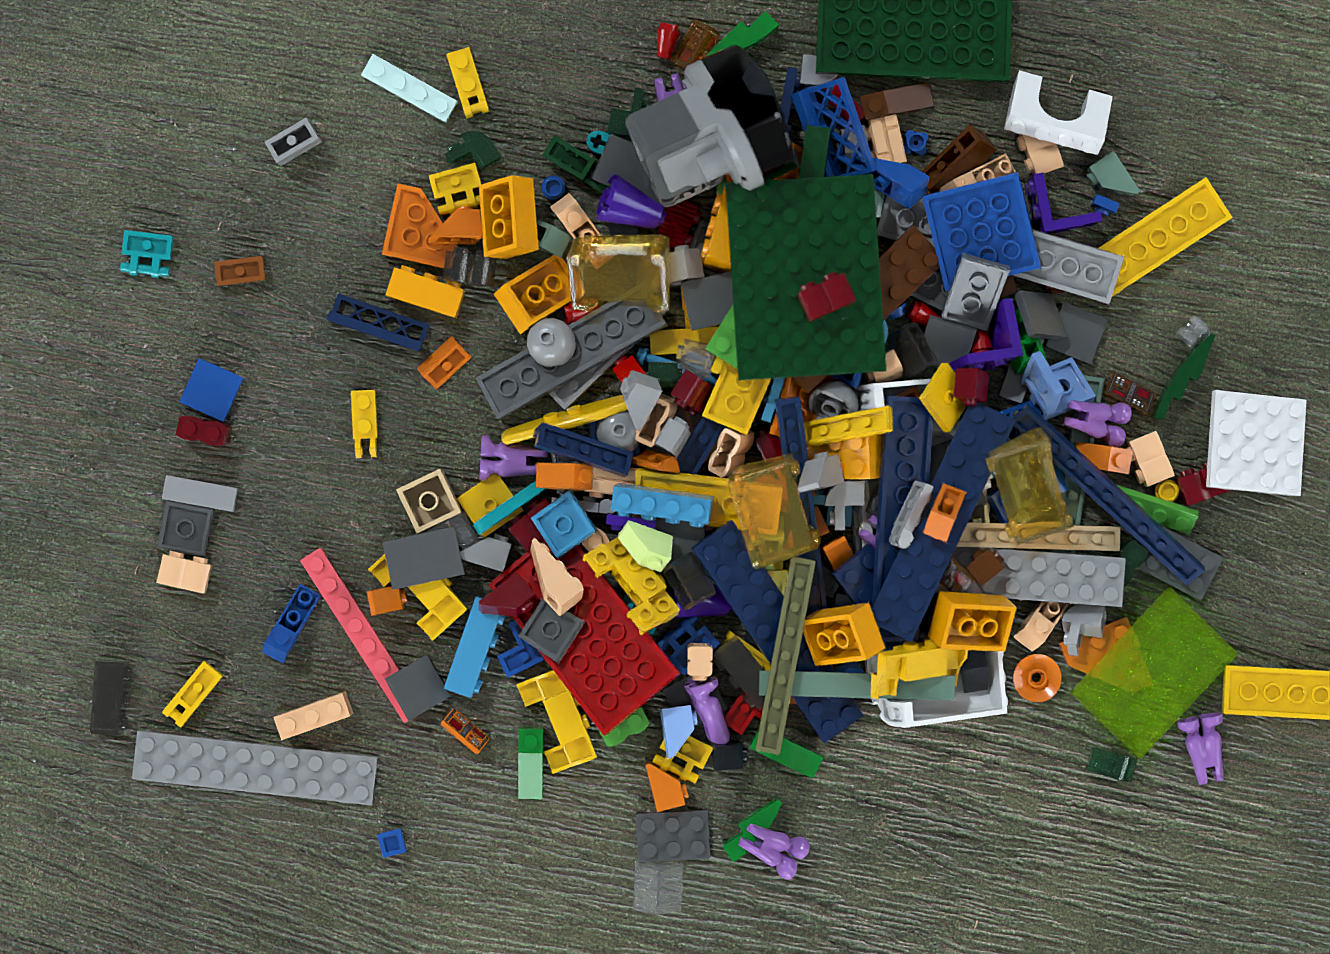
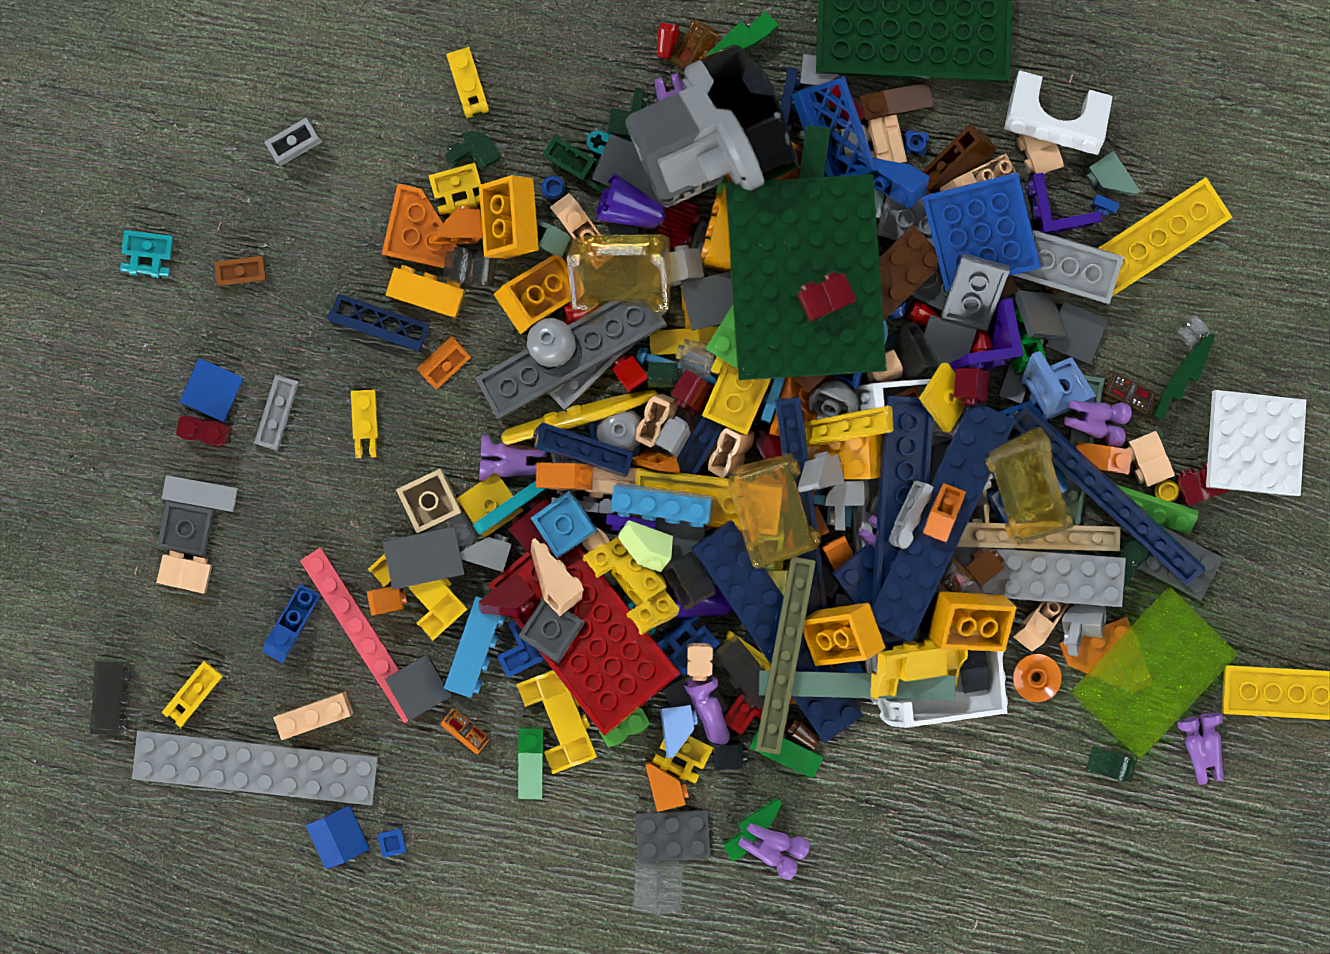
(276, 412): none -> light grey tile
(337, 837): none -> blue slope
(409, 88): light aqua plate -> none
(640, 396): light grey slope -> none
(801, 734): none -> reddish brown cone

